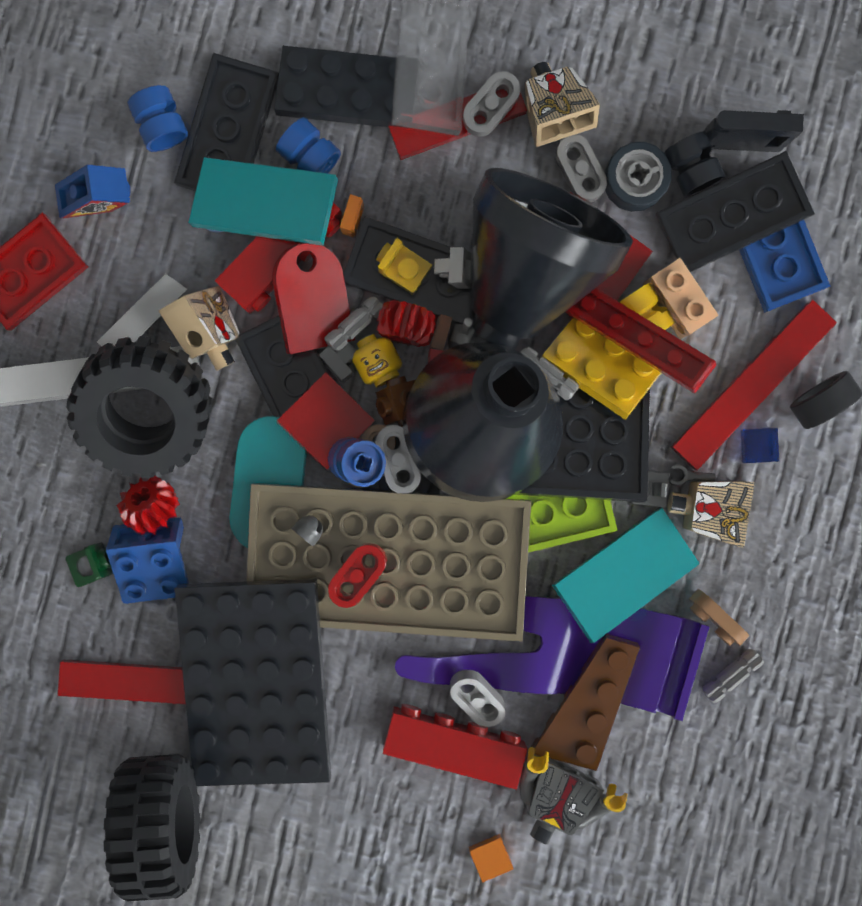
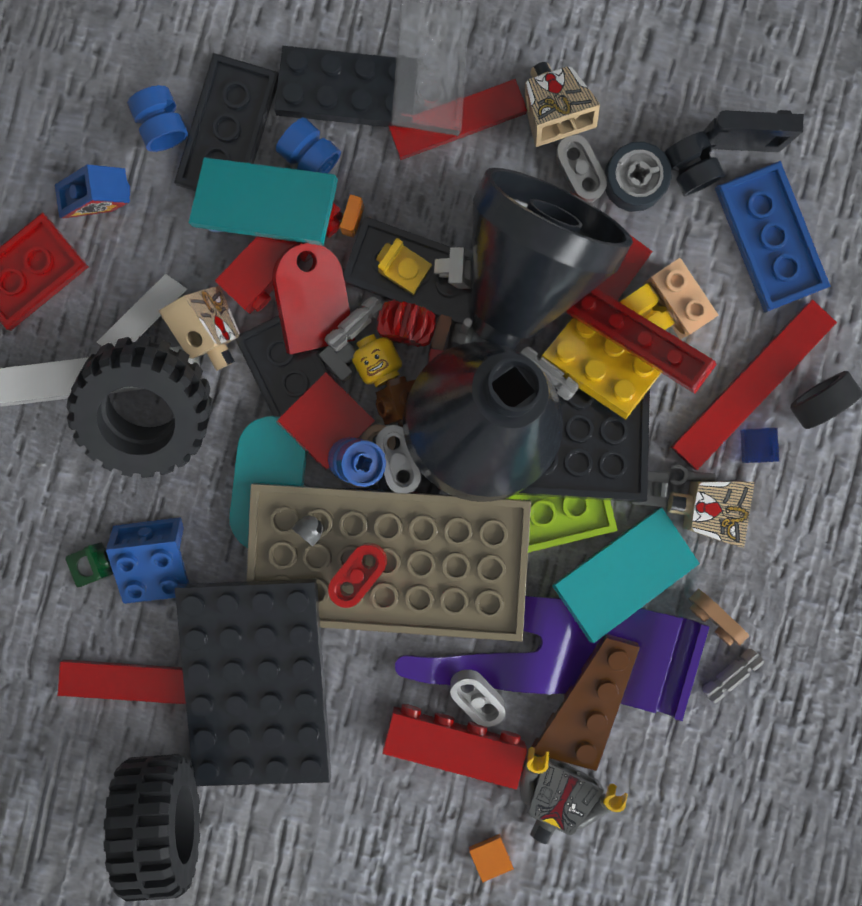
(148, 505): red gear -> none
(490, 105): light grey plate -> none
(735, 212): black tile -> none

